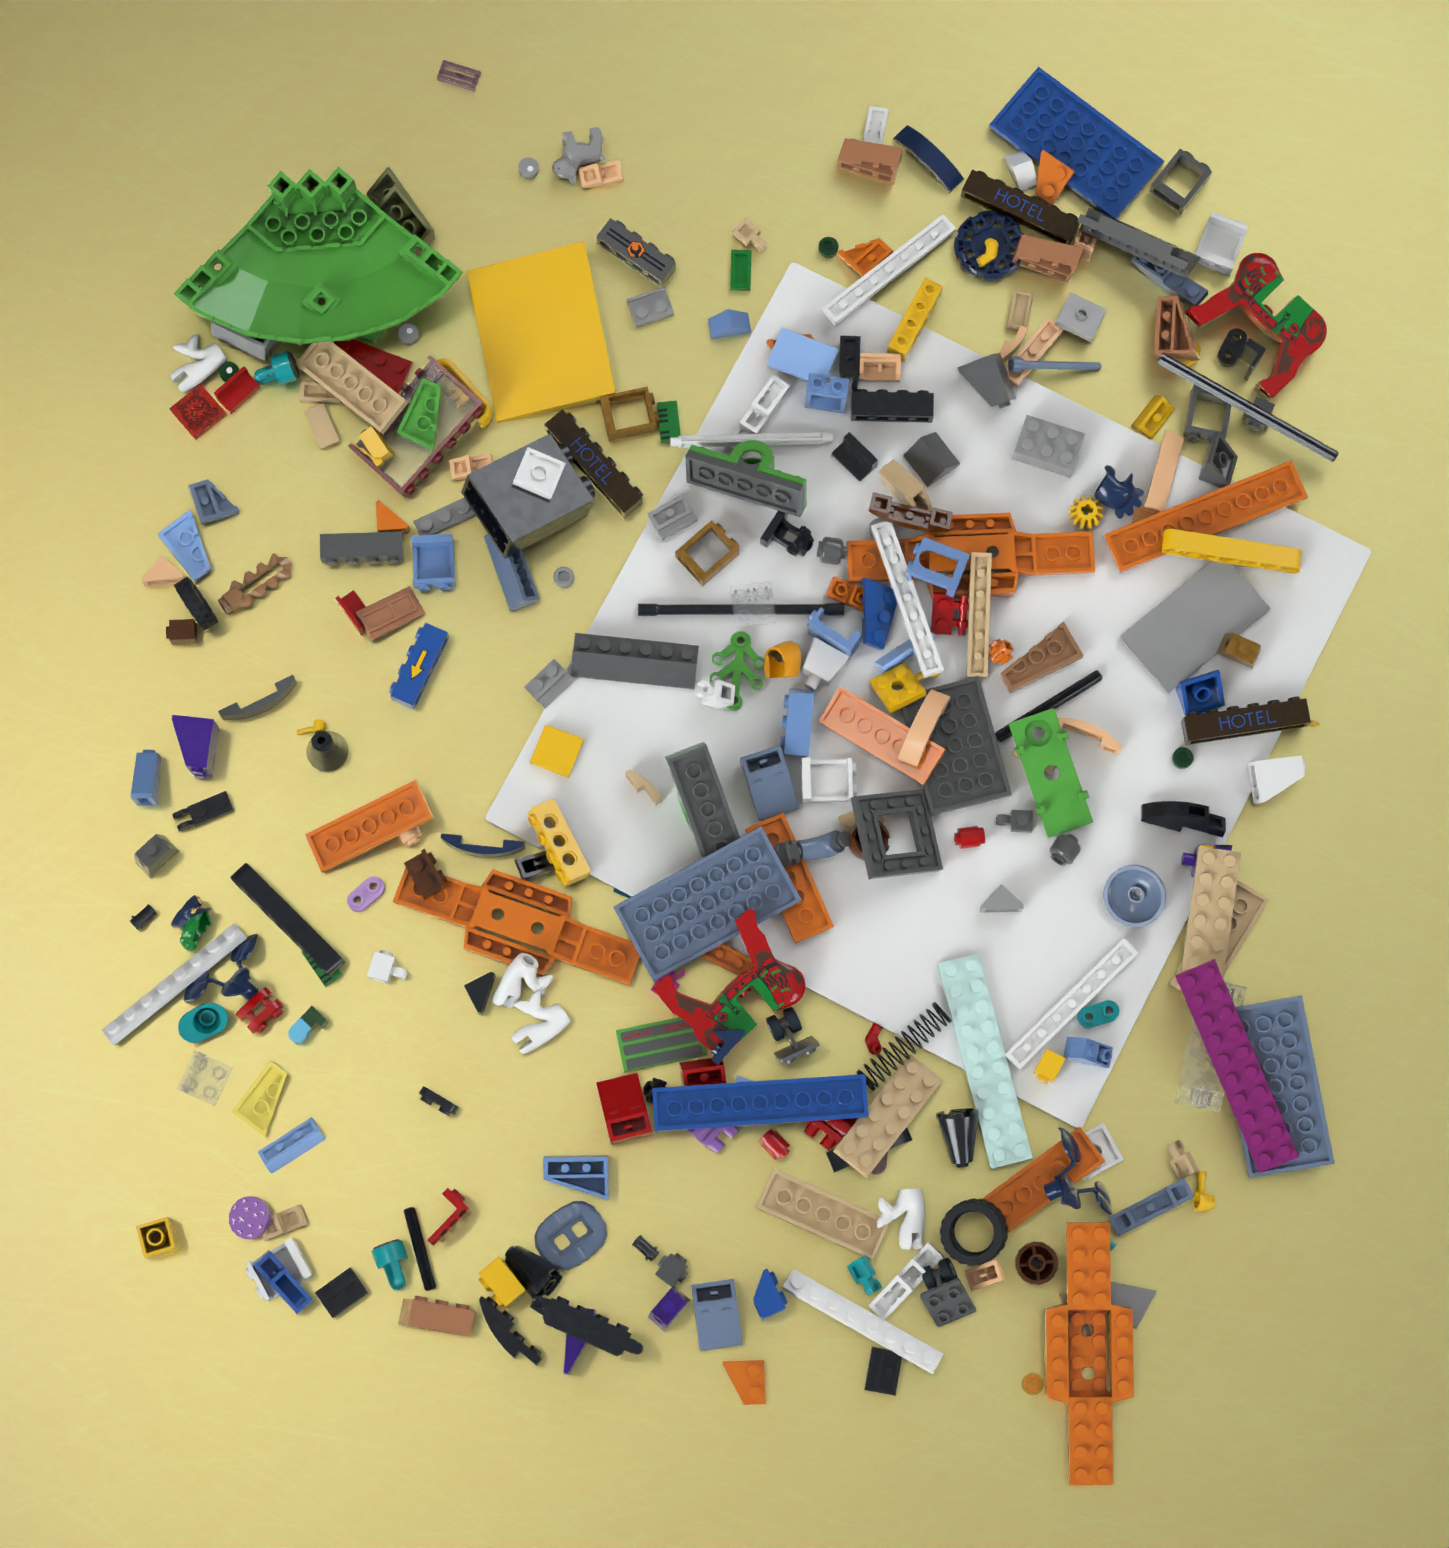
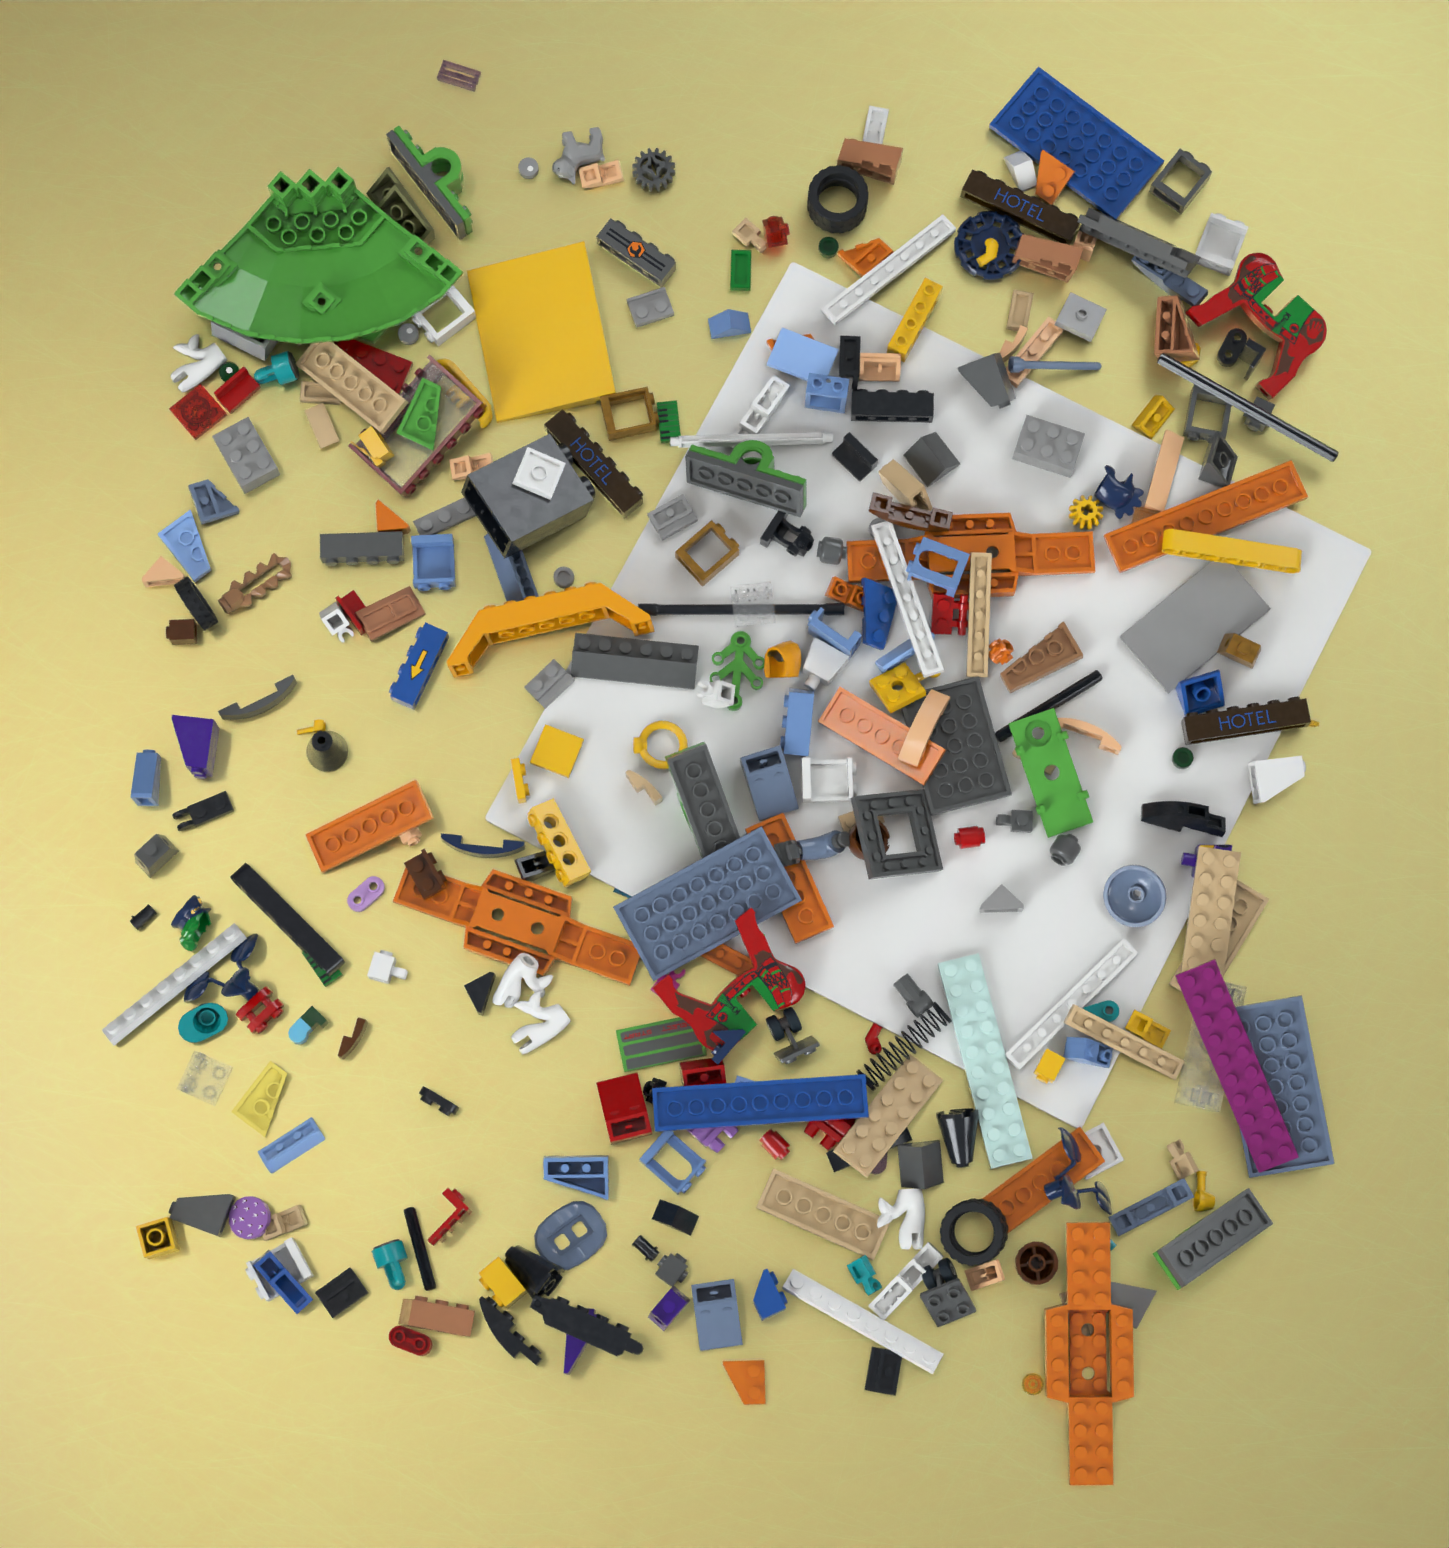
(203, 1212): none -> dark grey slope
(246, 455): none -> light grey brick
(336, 621): none -> white brick
(348, 1044): none -> reddish brown slope
(410, 1340): none -> red brick
(439, 190): none -> piece
(467, 316): none -> white window
(519, 771): none -> yellow plate
(543, 615): none -> light orange slope
(640, 742): none -> yellow piece
(645, 172): none -> dark grey gear
(675, 1217): none -> black slope
(696, 1161): none -> medium blue panel
(775, 231): none -> clear red brick
(843, 177): none -> black tyre
(916, 999): none -> dark grey piece
(920, 1164): none -> dark grey slope
(930, 157): dark blue slope -> none
(1124, 1041): none -> tan plate
(1147, 1029): none -> yellow slope
(1212, 1238): none -> dark grey piece

